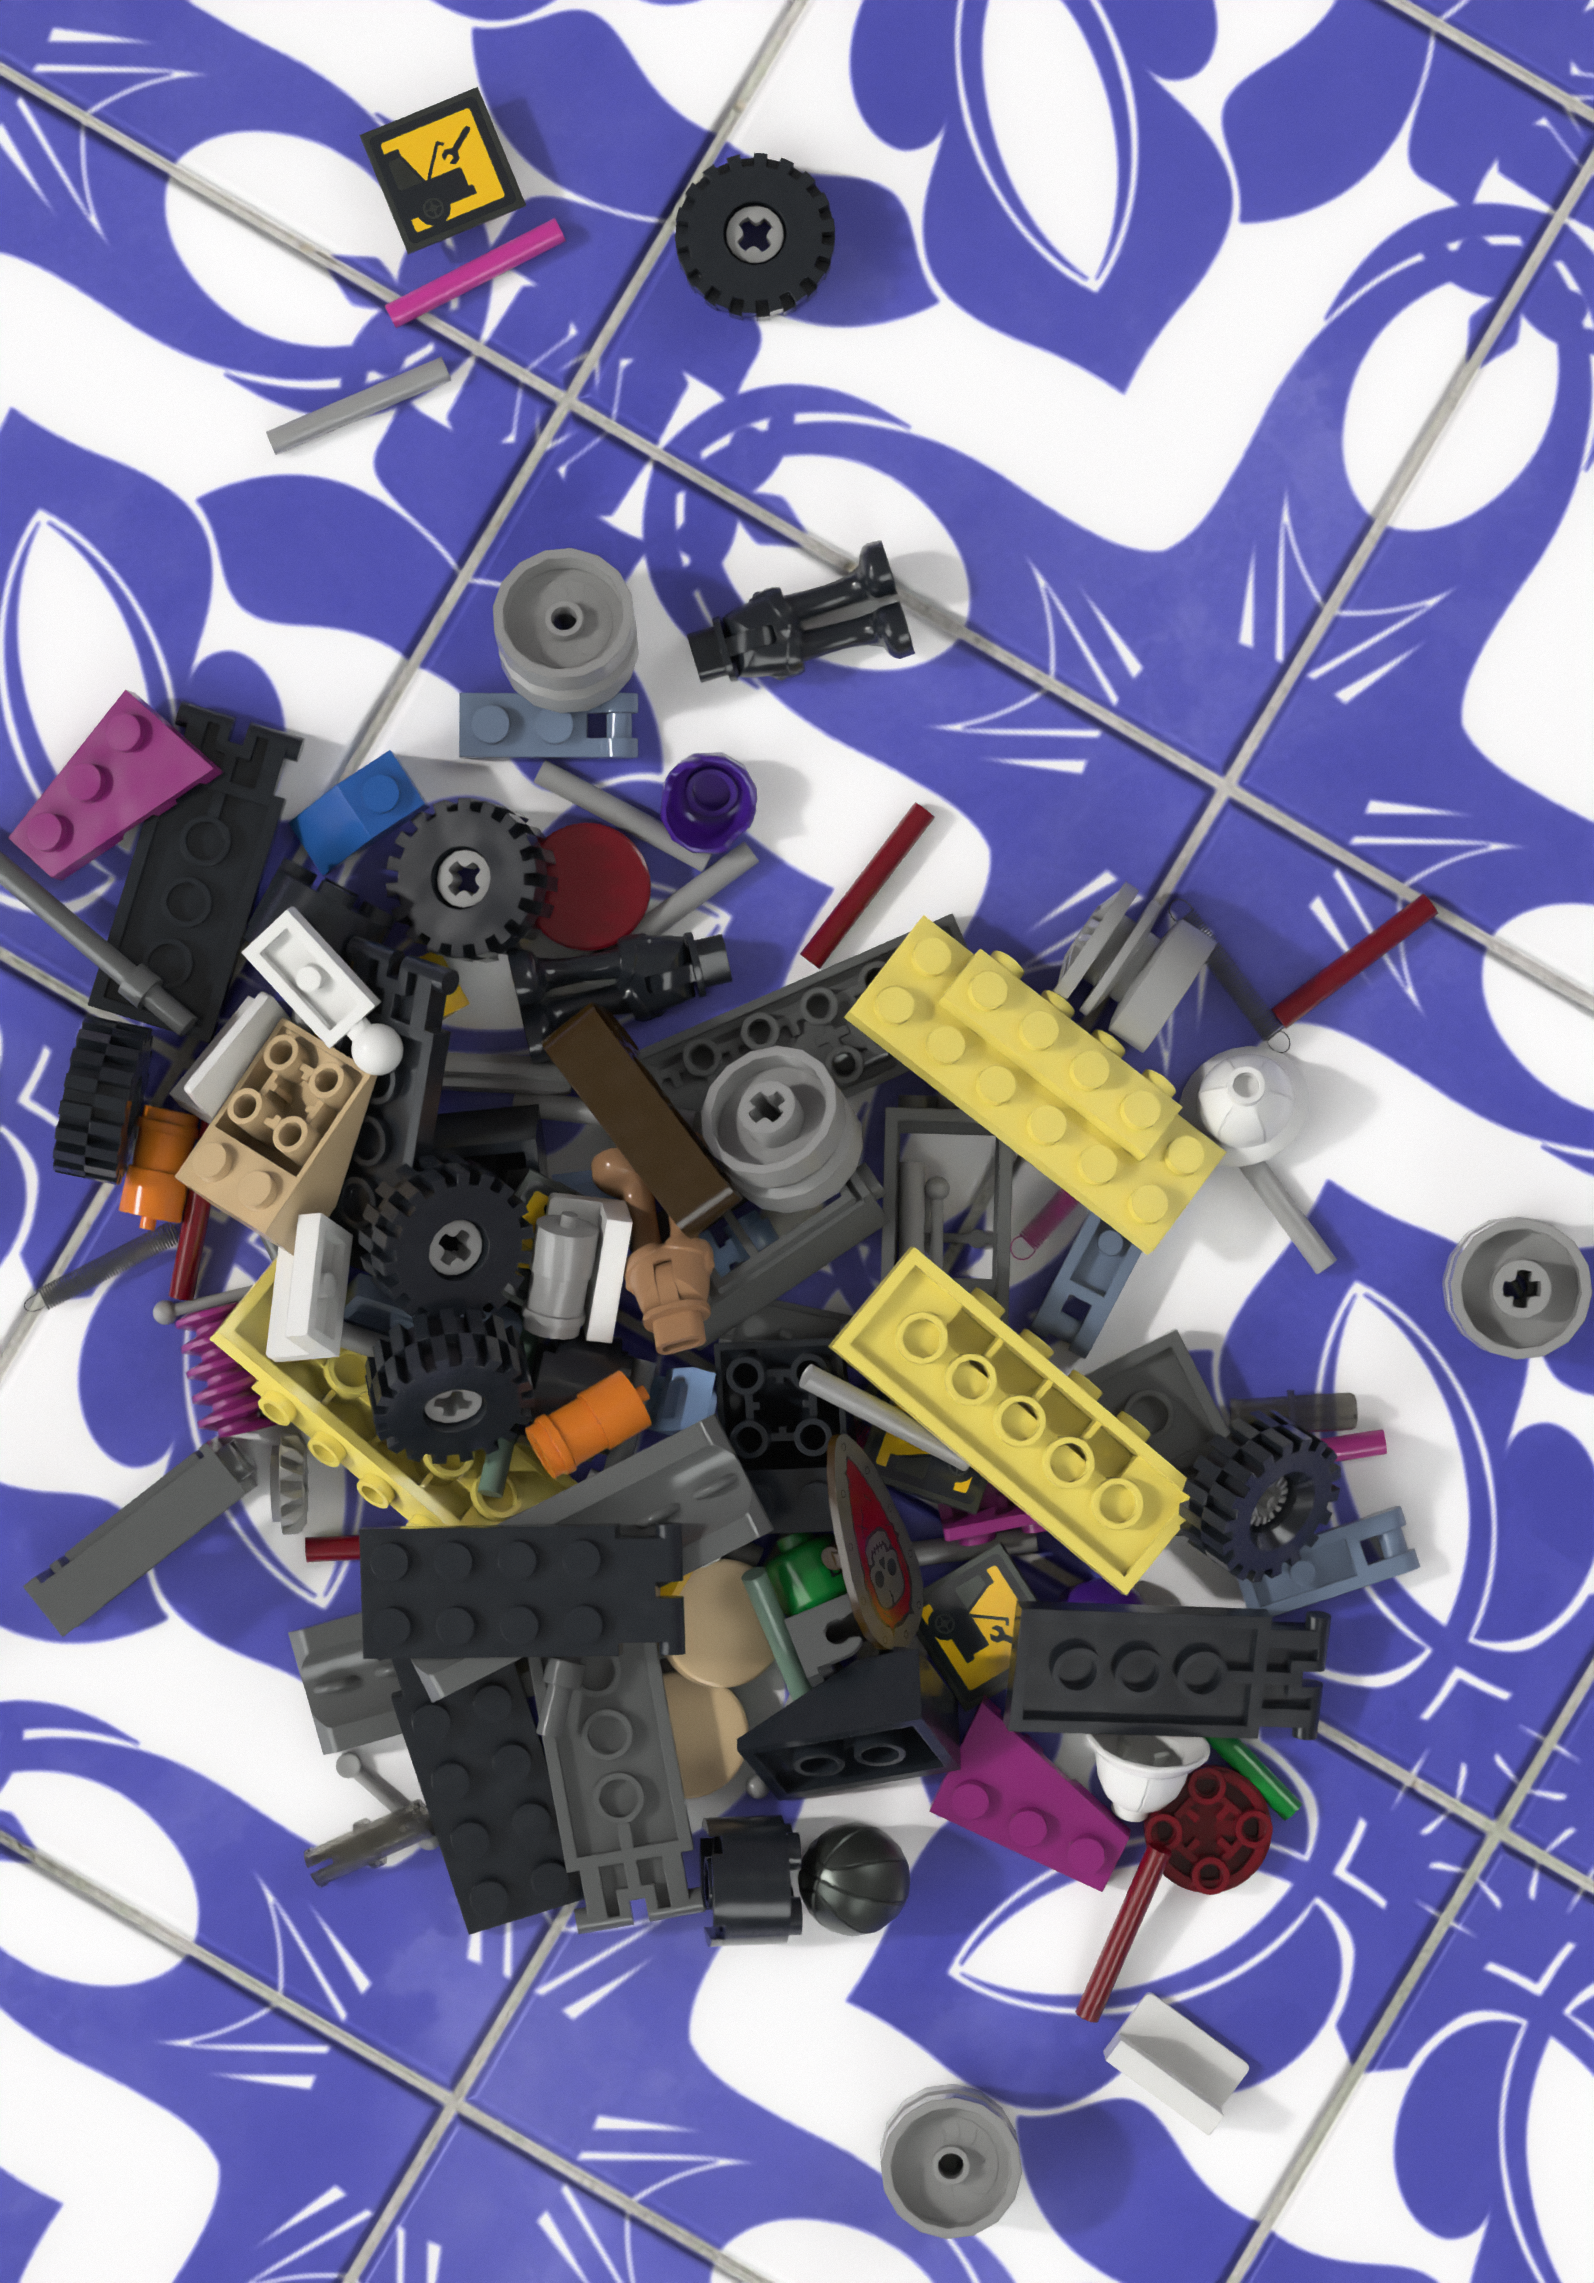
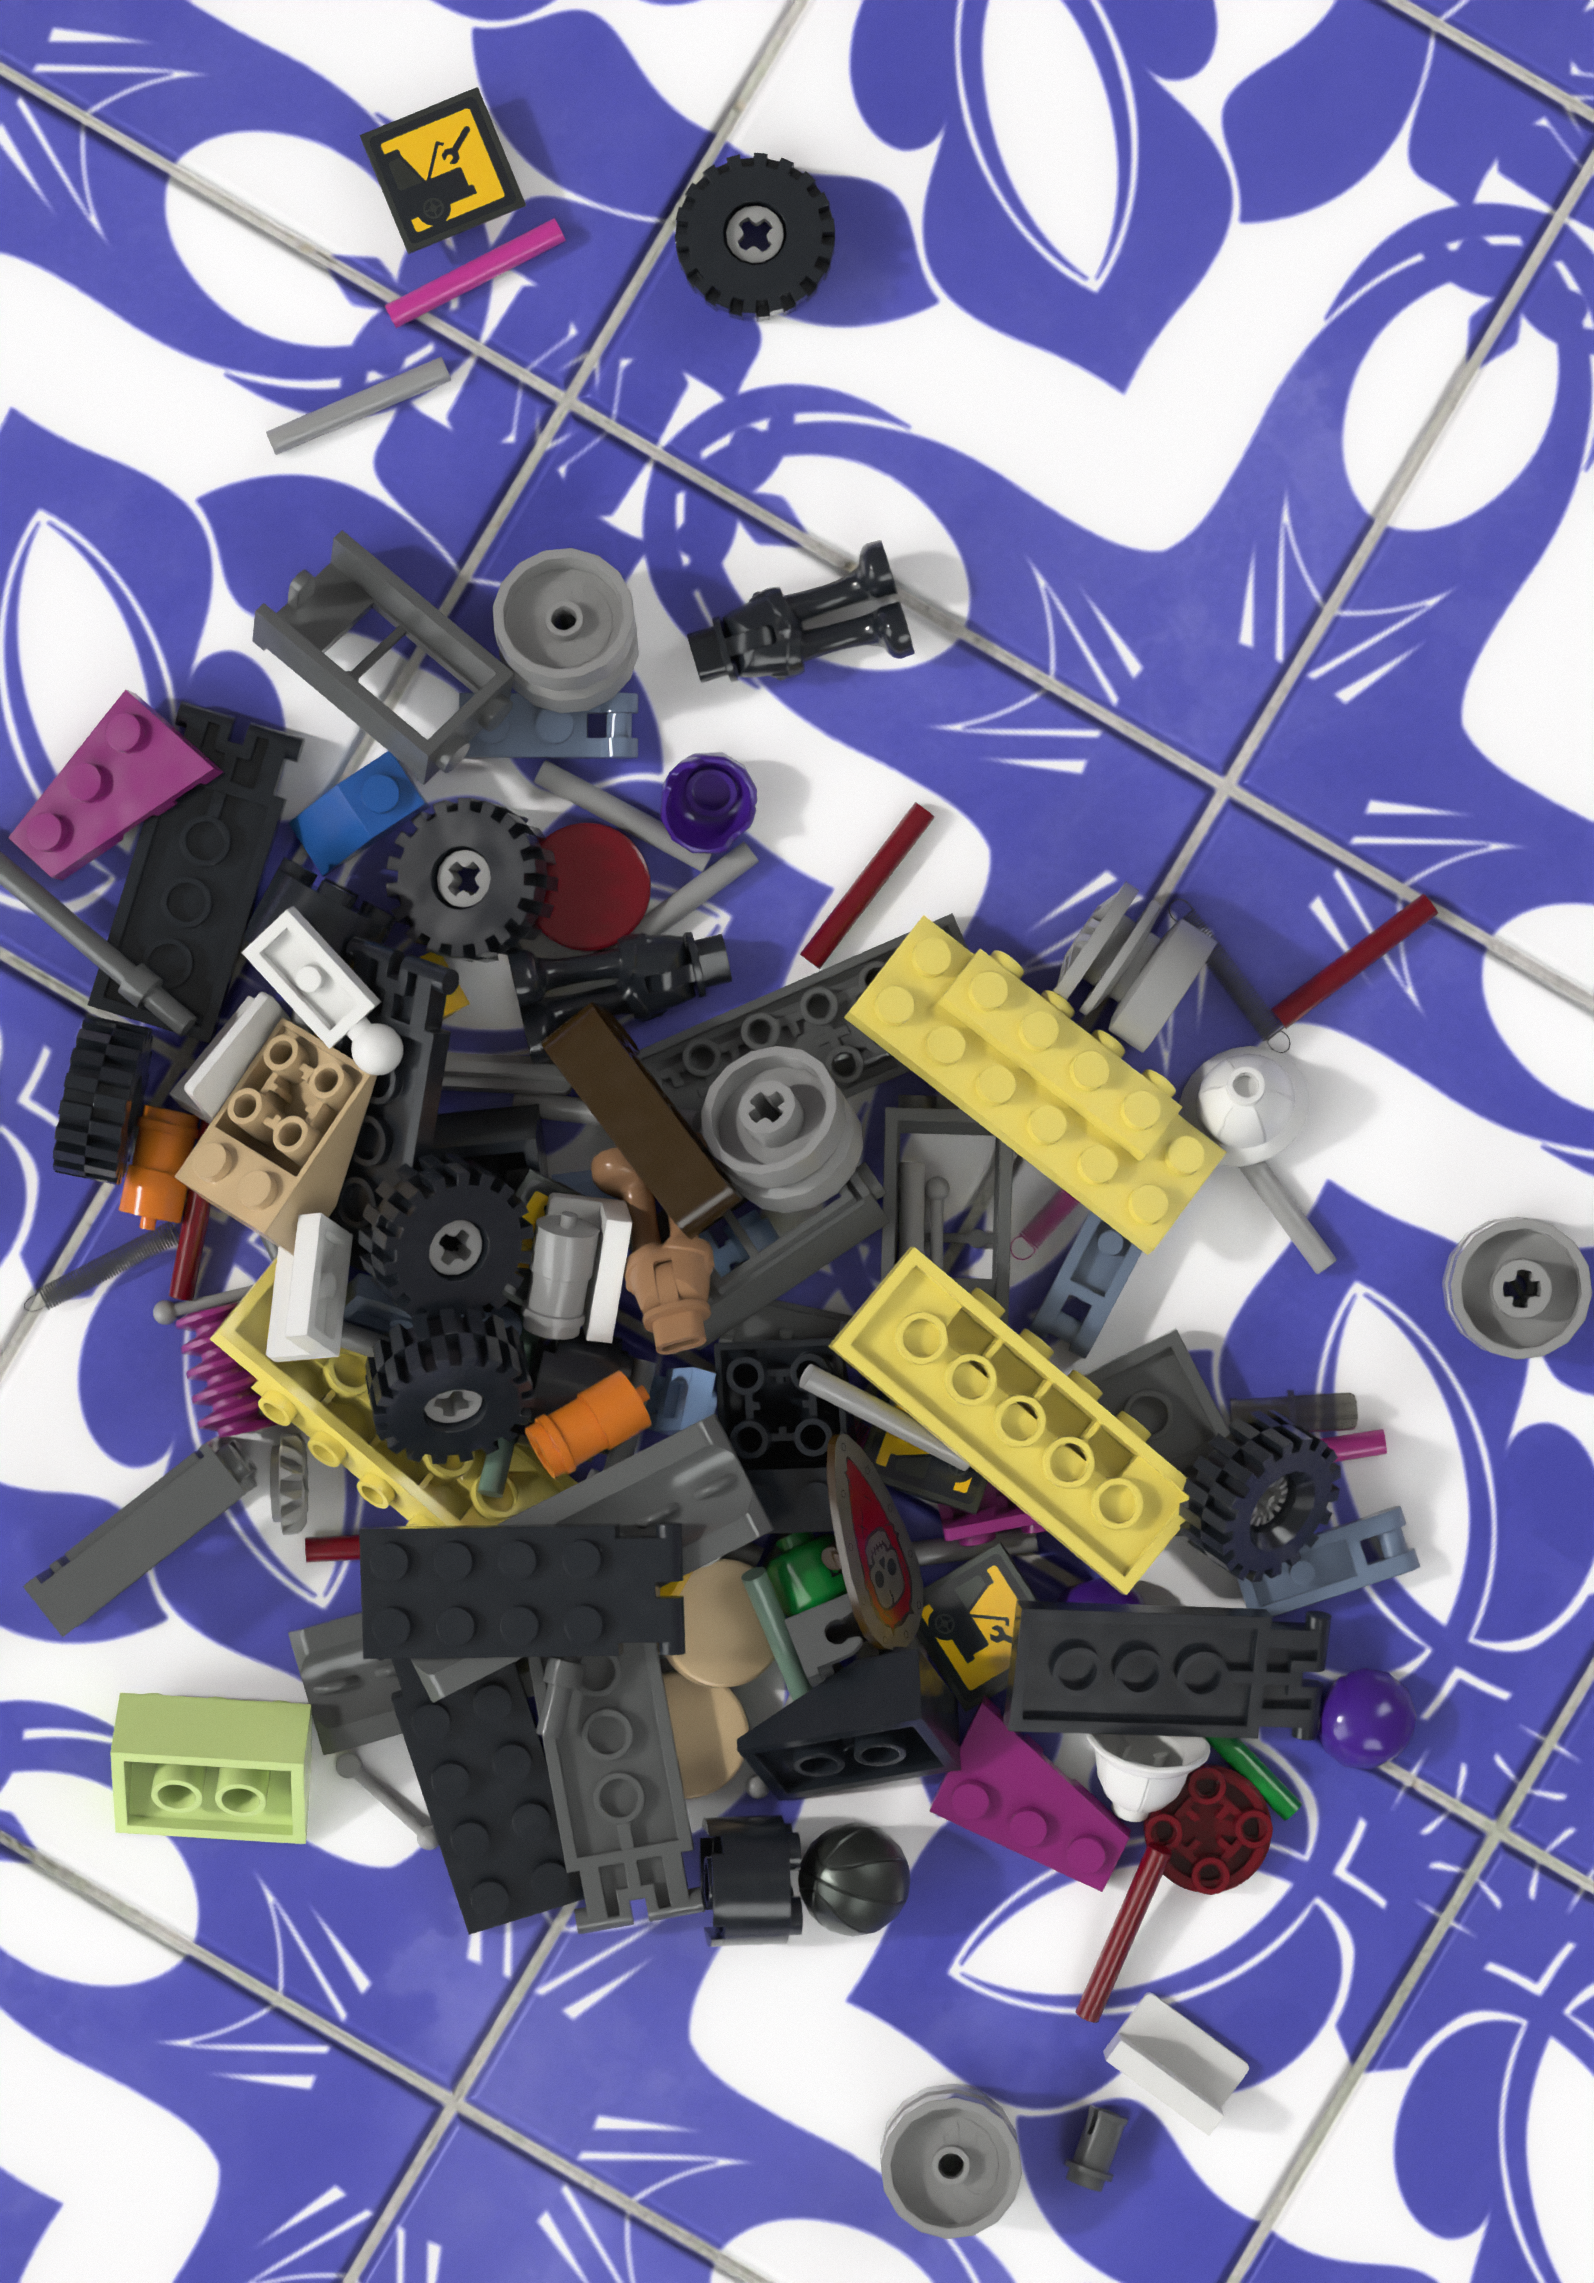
(212, 1767): none -> yellowish green slope
(332, 603): none -> dark grey door
(369, 1843): clear smoke pin -> none
(1096, 2149): none -> dark grey pin
(1366, 1719): none -> dark purple hair

